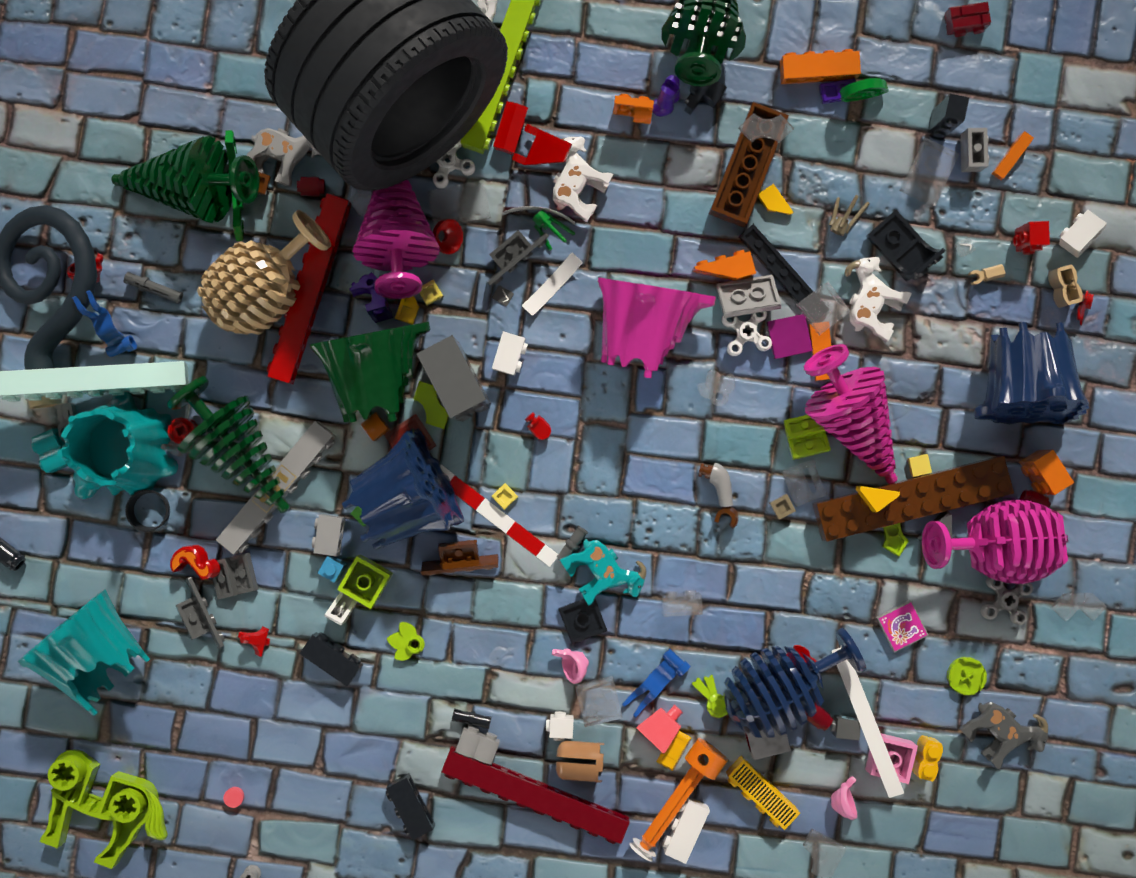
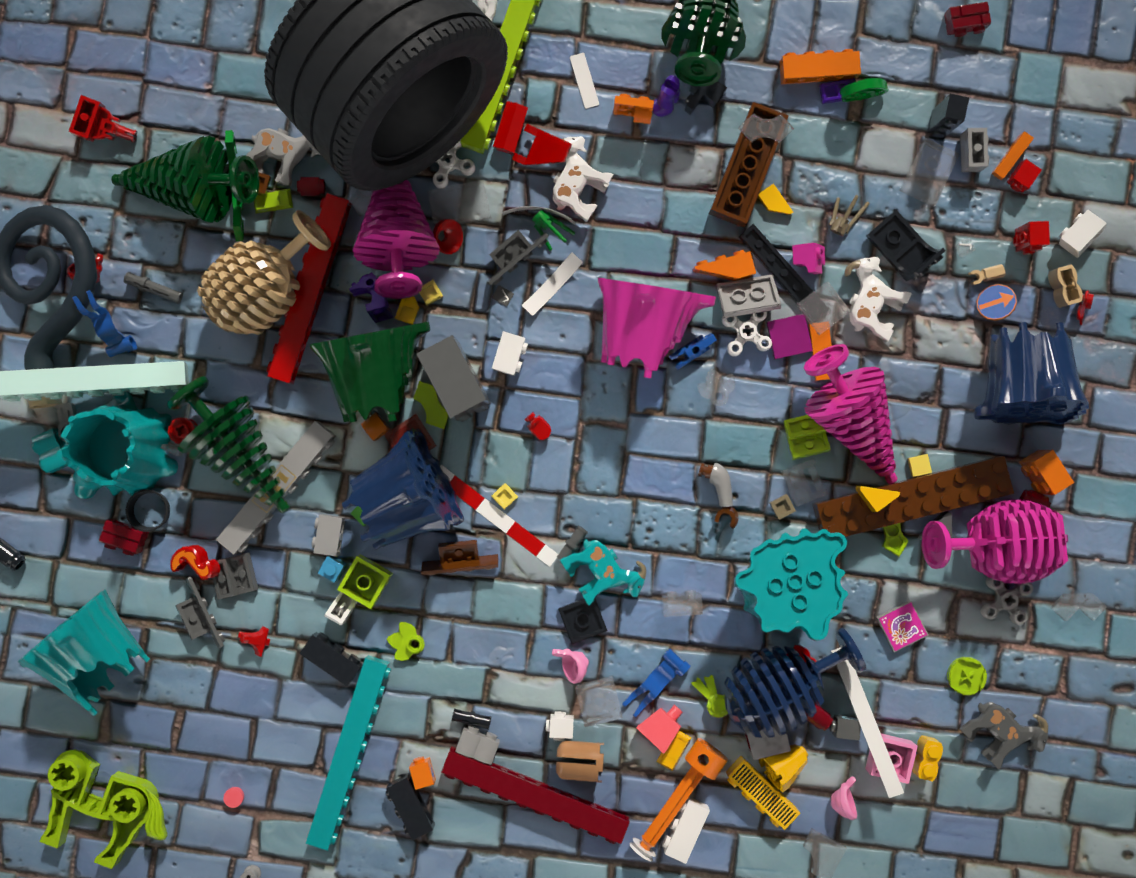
(95, 122): none -> red brick
(122, 536): none -> dark red brick
(273, 201): none -> lime tile
(347, 753): none -> teal brick
(422, 772): none -> orange brick
(584, 80): none -> white sticker
(701, 346): none -> blue hinge
(785, 767): none -> yellow cone
(795, 582): none -> teal piece
(809, 255): none -> dark pink brick
(996, 302): none -> piece
(1023, 176): none -> red brick

